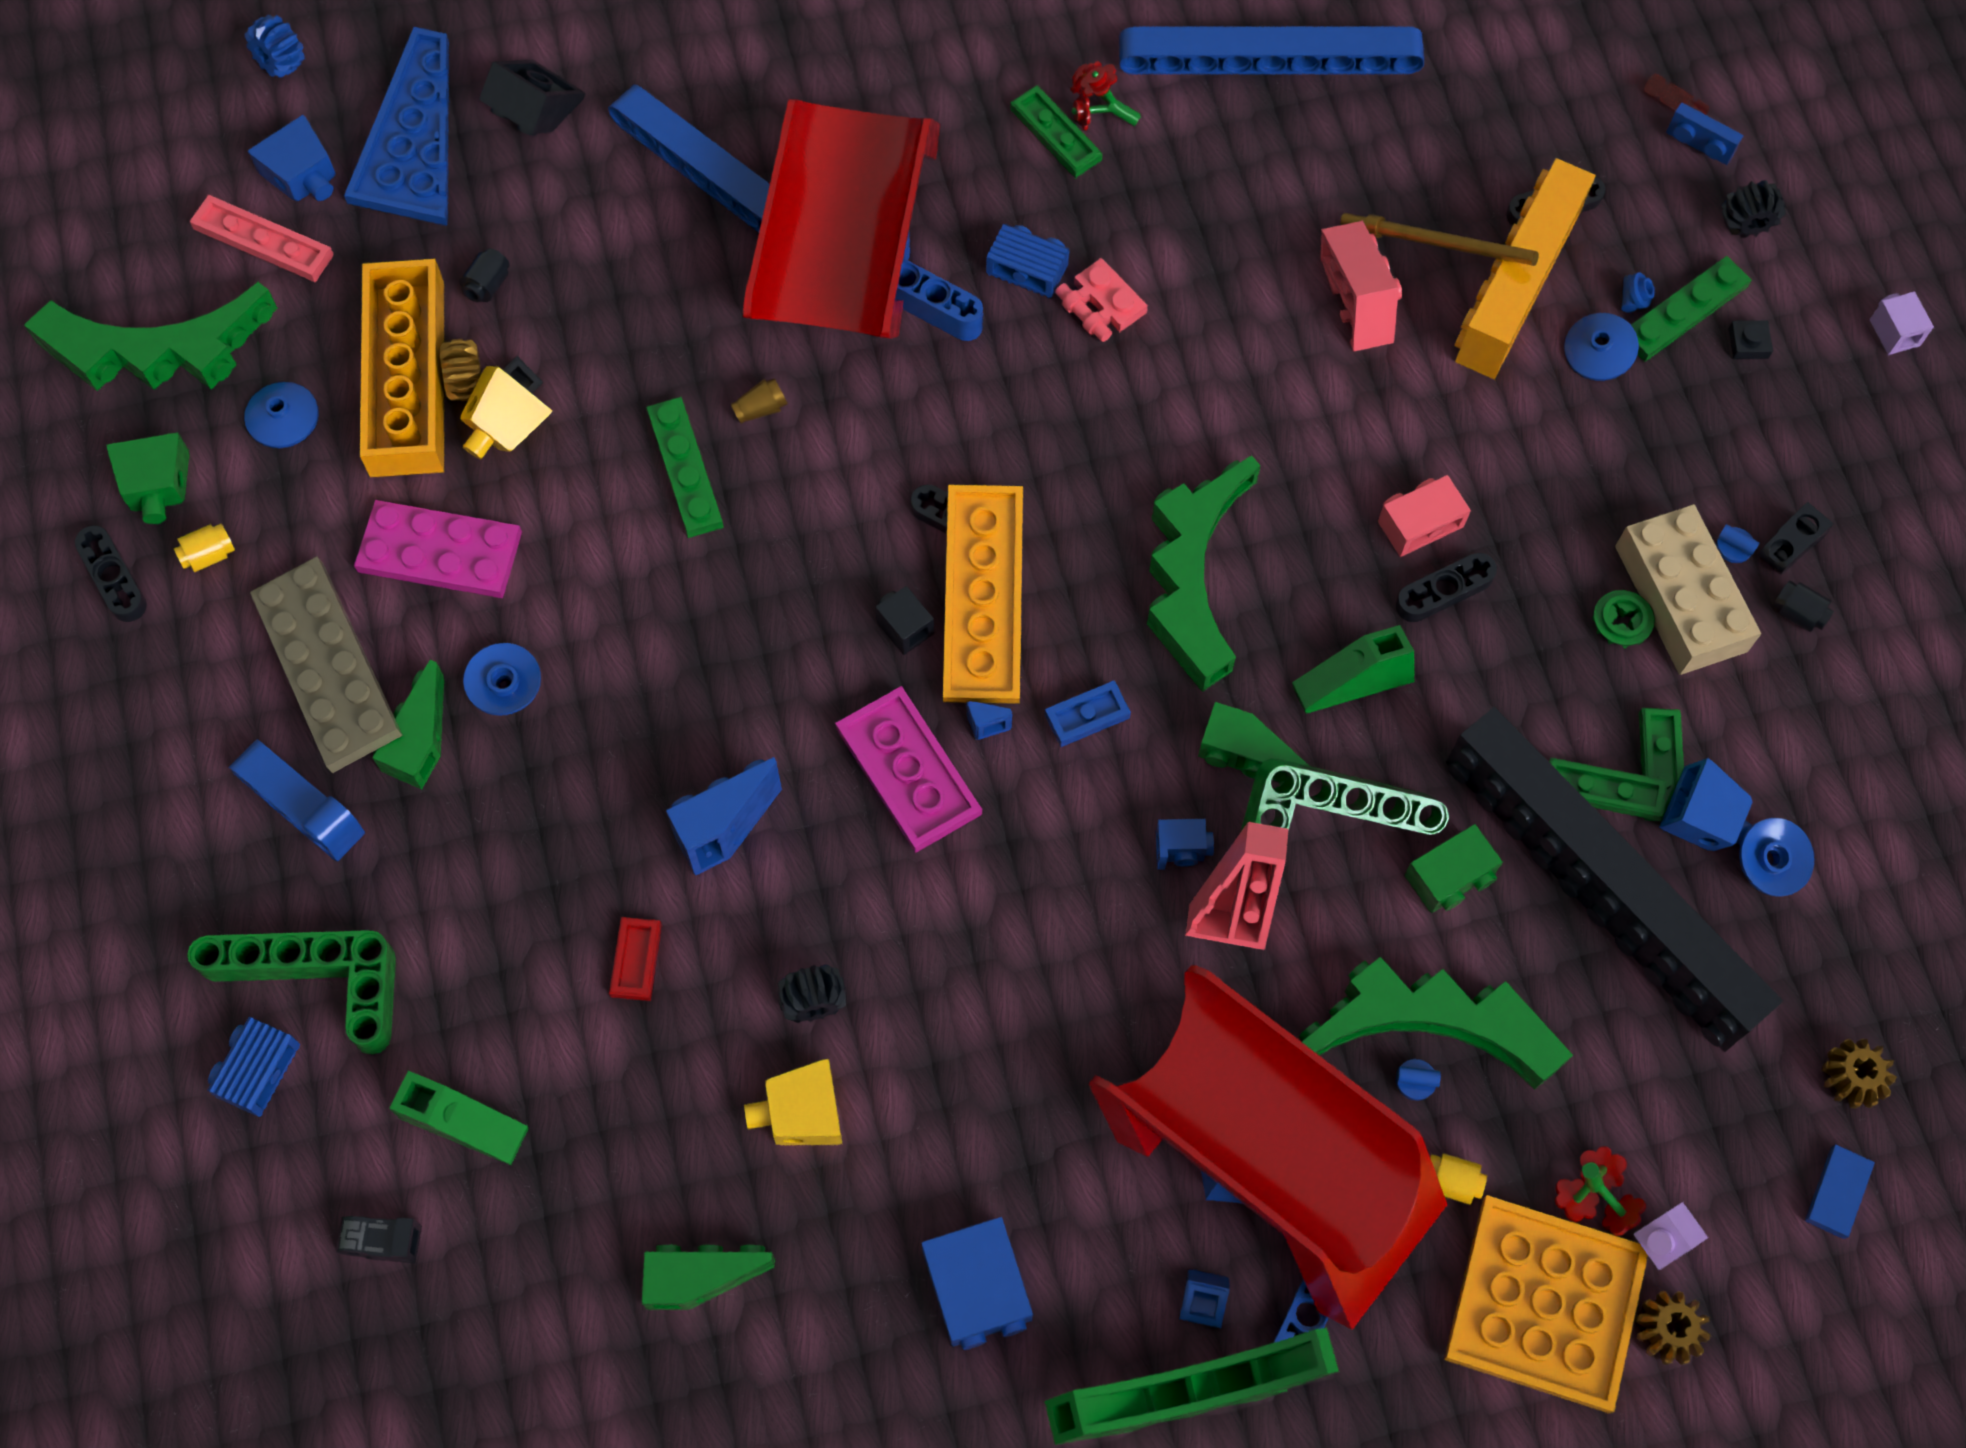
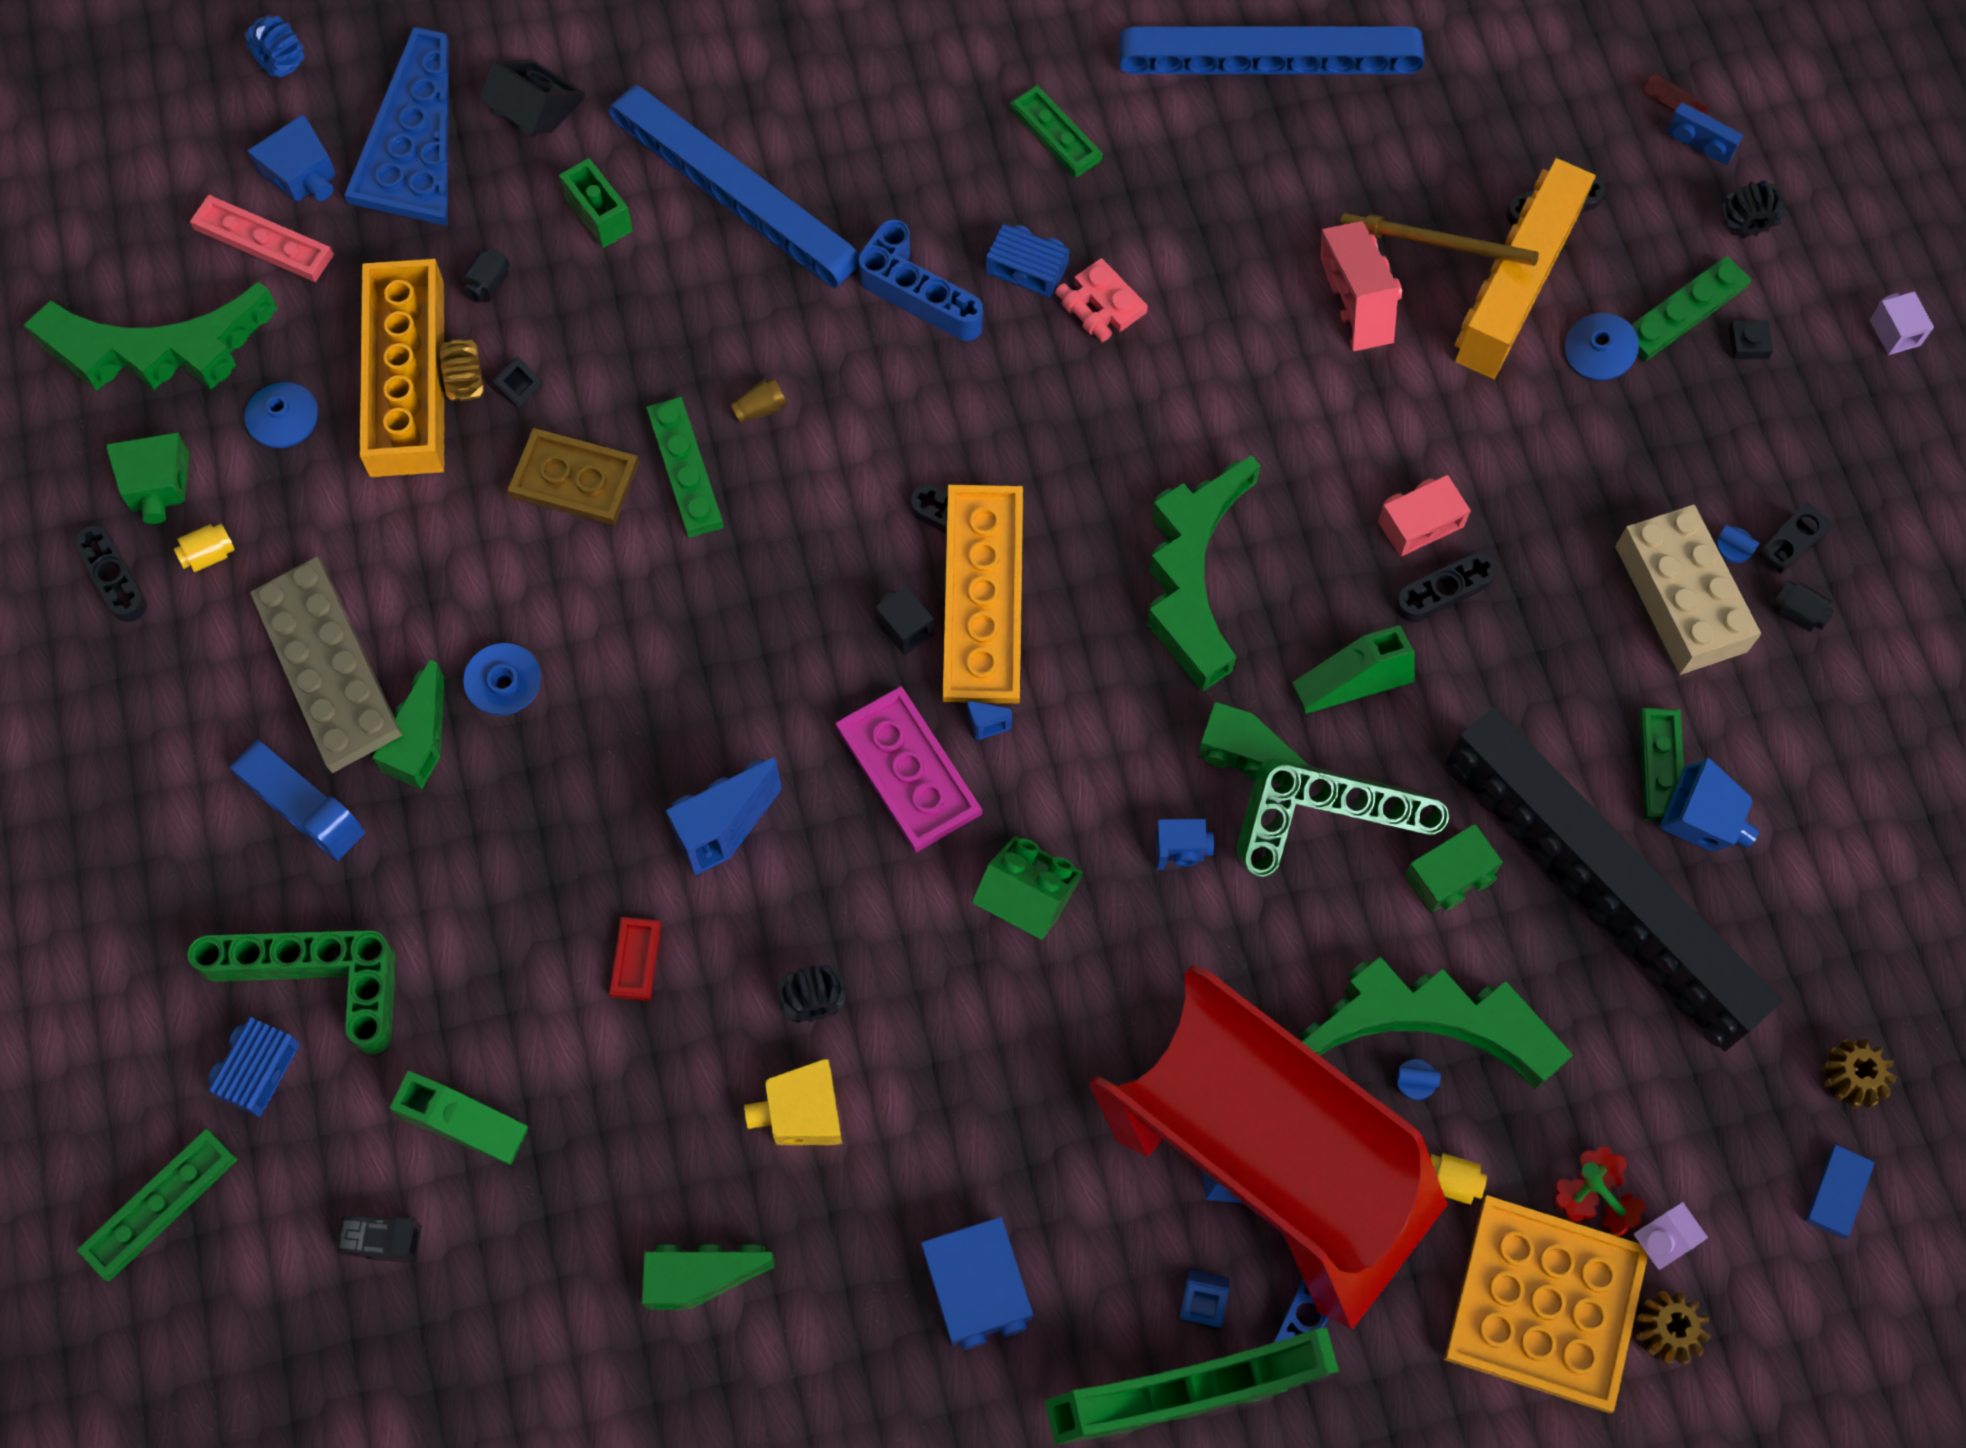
(157, 1205): none -> green plate
(438, 549): dark pink plate -> none
(500, 413): yellow torso -> none
(573, 476): none -> pearl gold plate
(596, 203): none -> green brick
(838, 219): red piece -> none
(1027, 886): none -> green slope
(1087, 713): blue plate -> none
(1096, 80): red plant -> none
(1242, 889): coral wedge -> none
(1615, 789): green tile -> none
(1625, 604): green gear -> none
(1636, 292): blue plate -> none
(1791, 856): blue dish -> none

